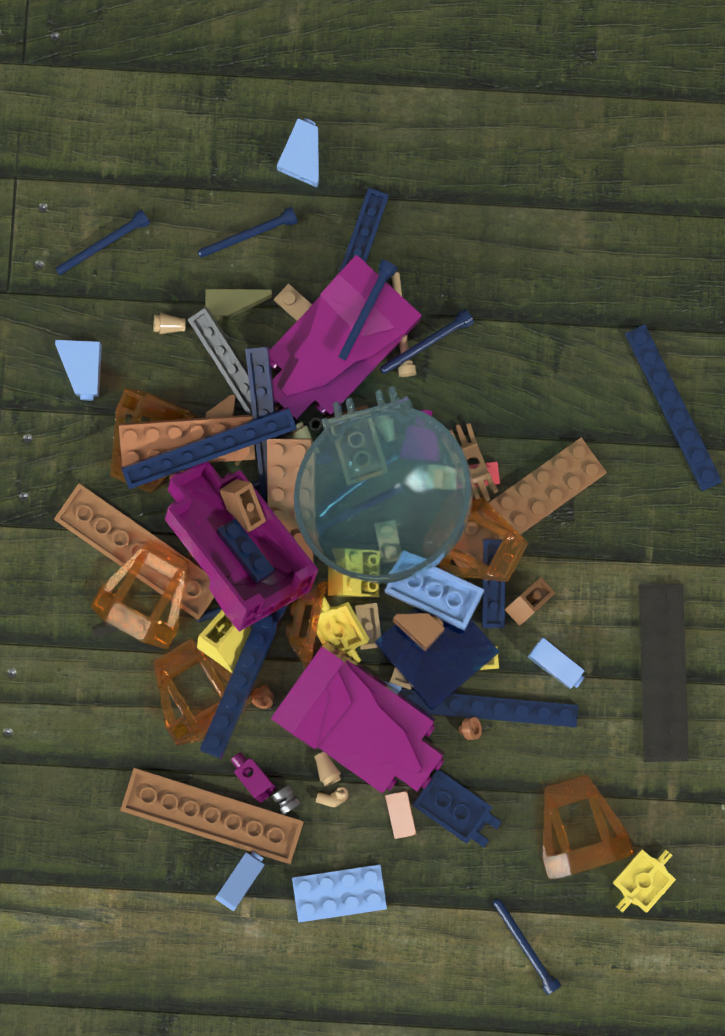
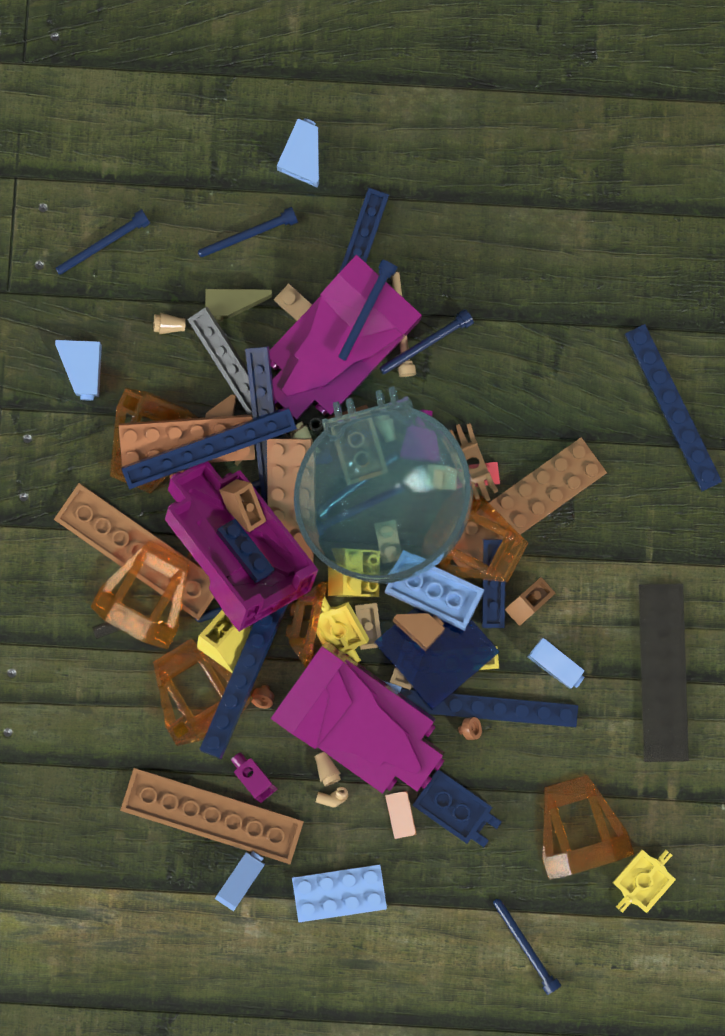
(290, 803): flat silver wheel -> none

